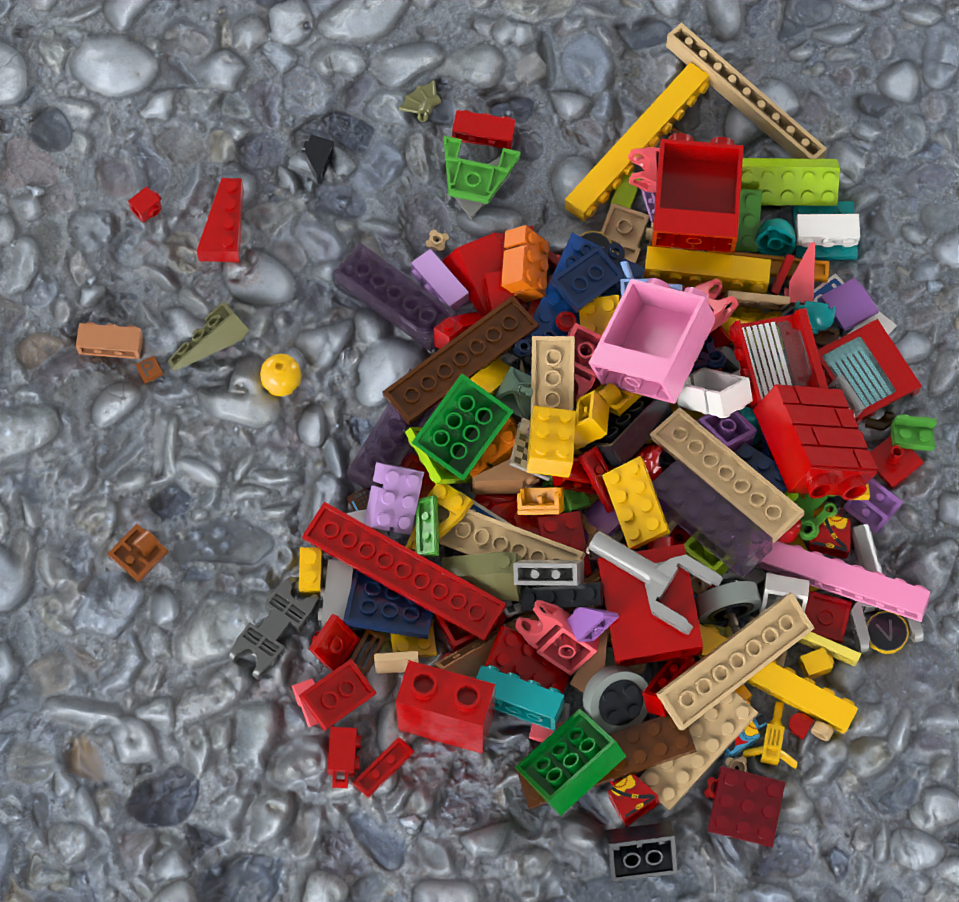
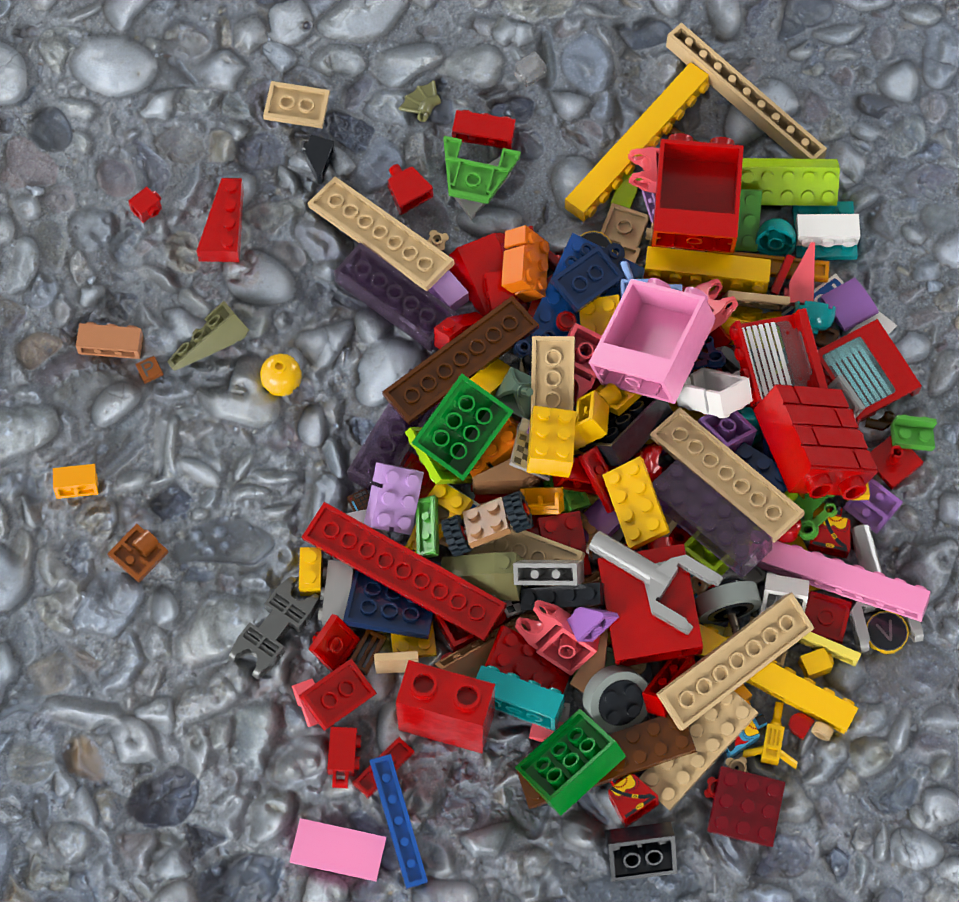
(75, 481): none -> light orange hinge
(296, 104): none -> tan plate
(338, 849): none -> bright pink tile
(381, 233): none -> tan plate
(398, 821): none -> blue plate
(408, 188): none -> red torso
(487, 523): none -> plate

